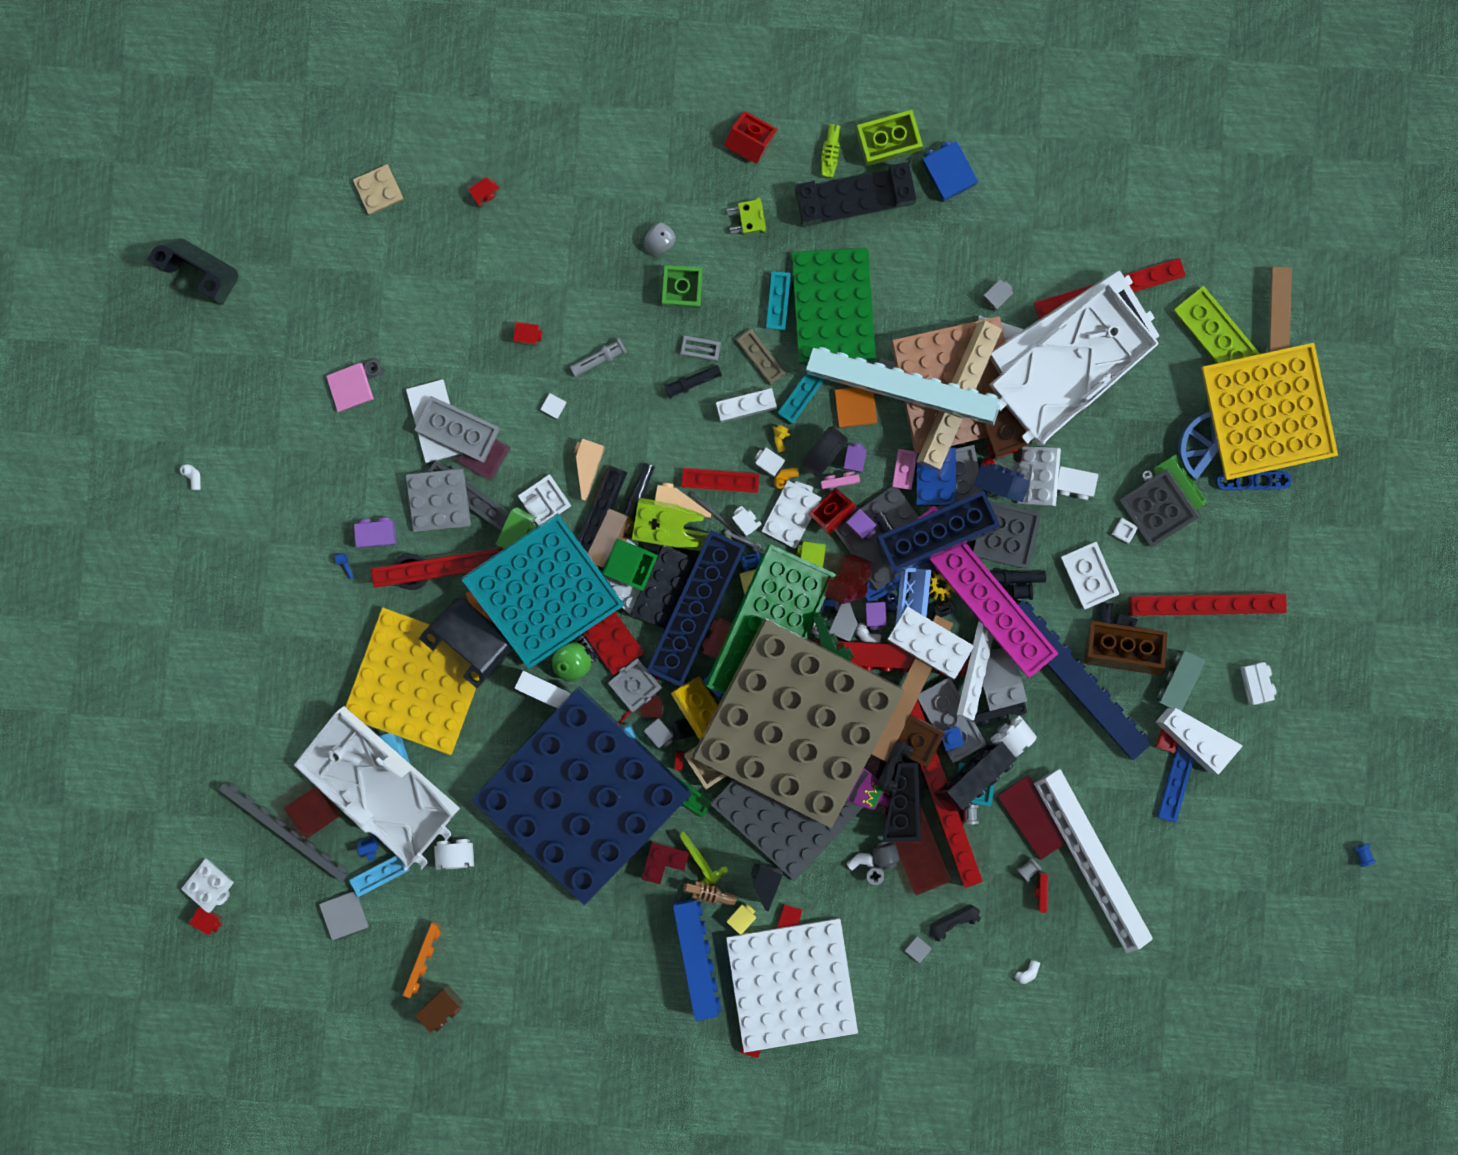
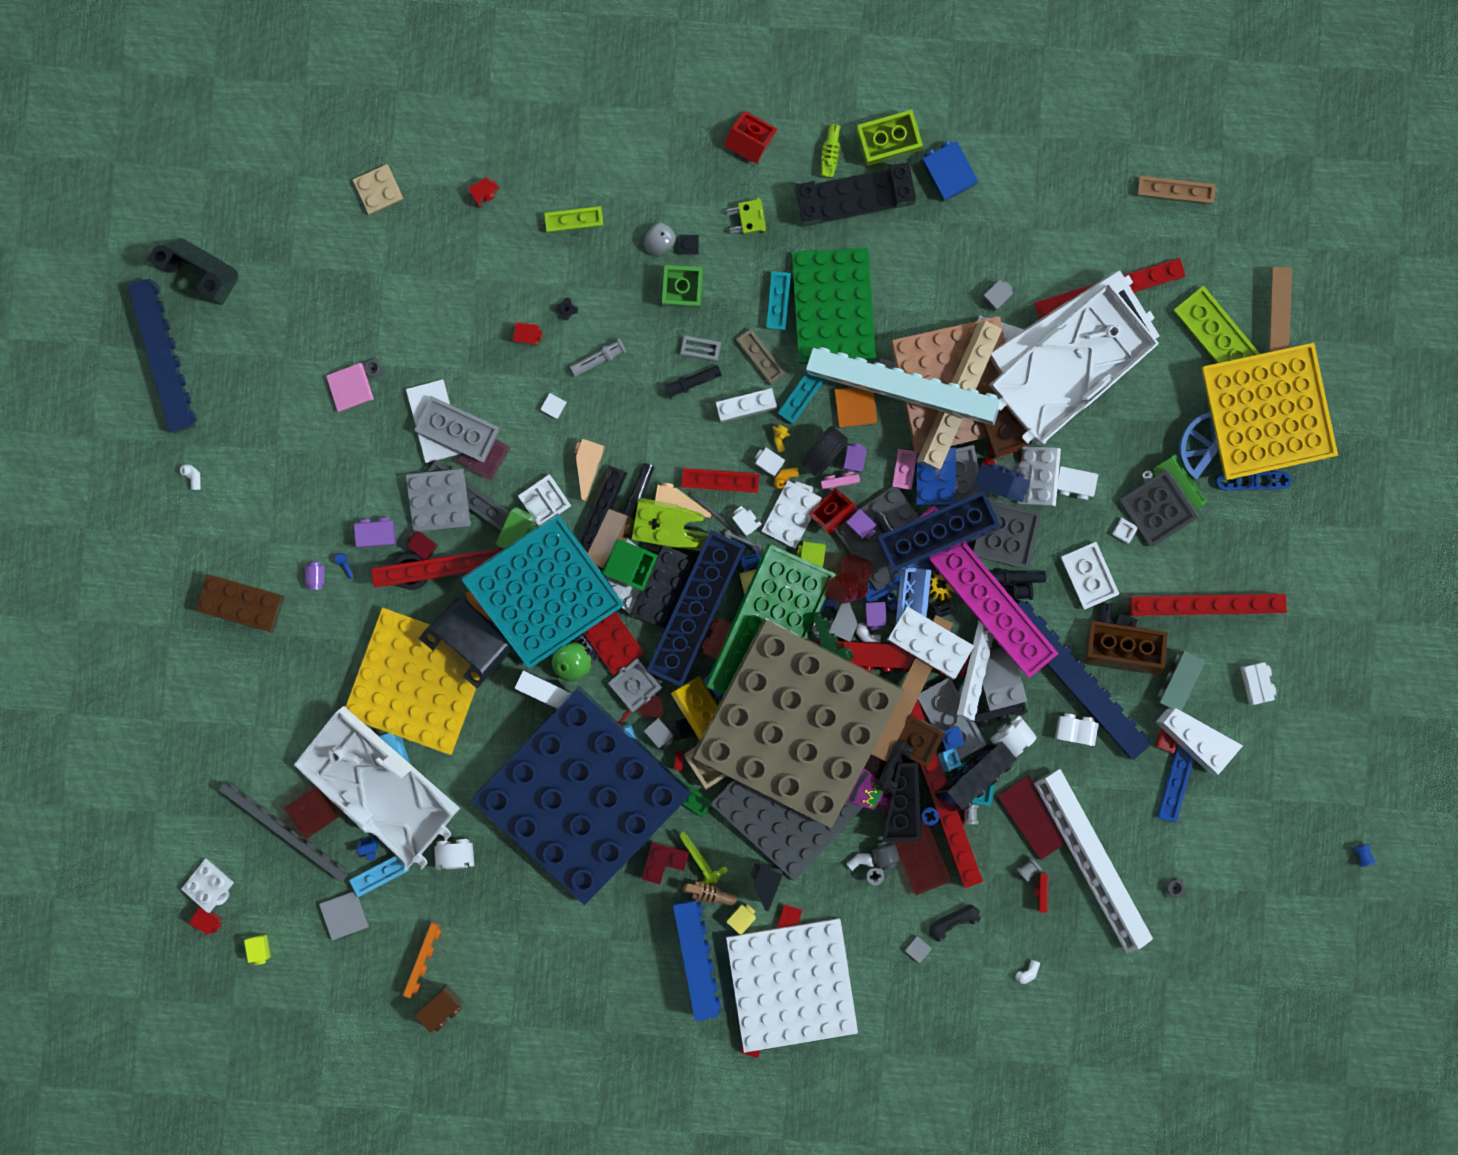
(162, 356): none -> dark blue brick
(240, 603): none -> reddish brown brick
(257, 949): none -> neon yellow brick
(314, 575): none -> medium lavender brick
(422, 545): none -> dark red brick
(571, 309): none -> black plate
(574, 219): none -> lime plate
(689, 244): none -> black plate
(931, 821): none -> blue bush
(949, 760): none -> medium azure plate
(1076, 730): none -> white brick
(1176, 190): none -> medium nougat plate
(1179, 890): none -> dark grey plate

